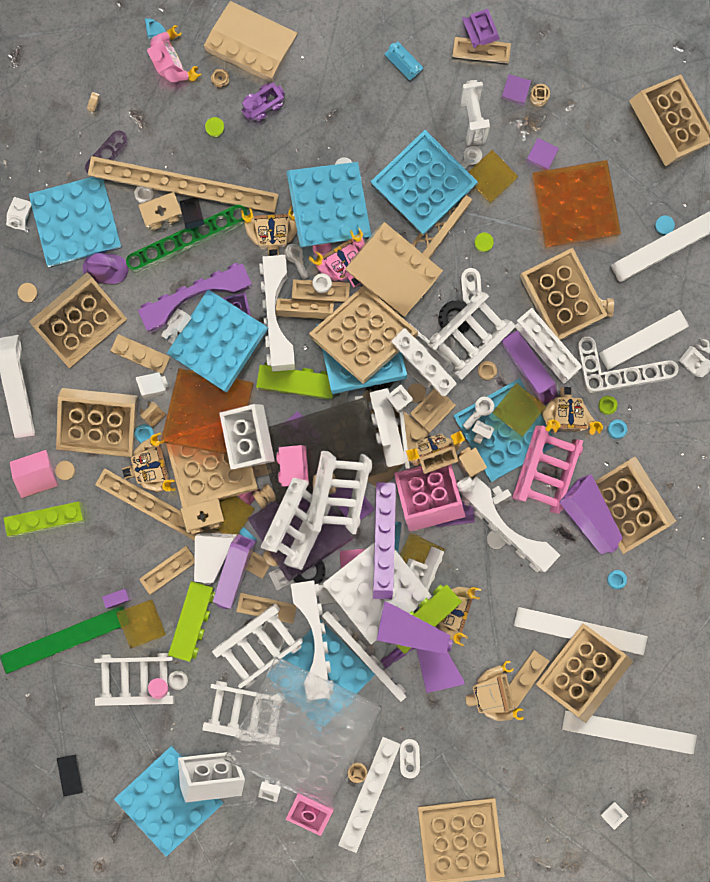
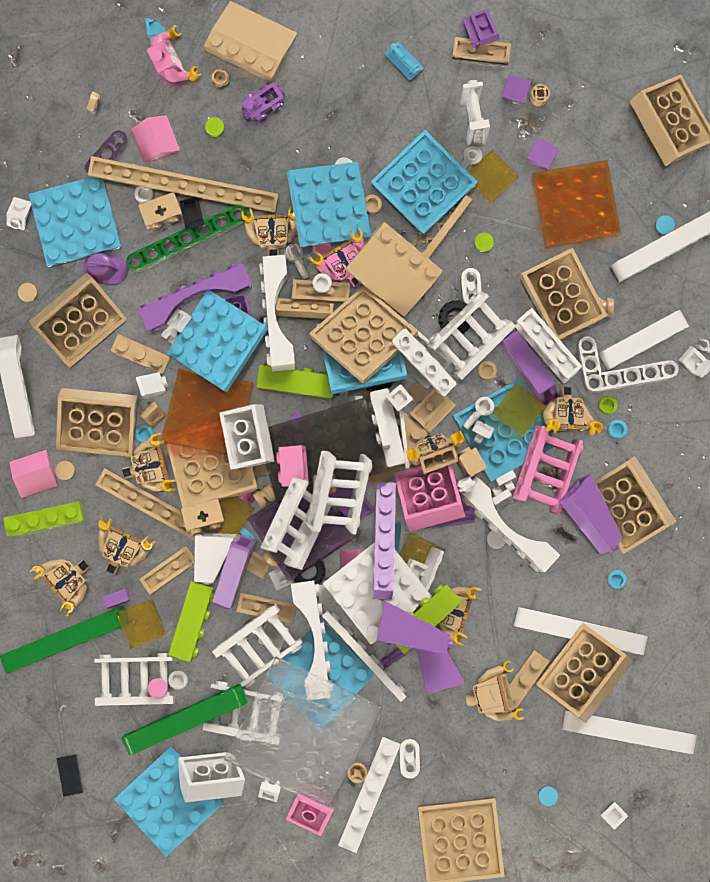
(65, 580): none -> torso
(121, 547): none -> torso
(155, 138): none -> bright pink slope
(184, 719): none -> green beam
(373, 204): none -> tan tile
(506, 480): none -> white tile
(548, 796): none -> medium azure tile

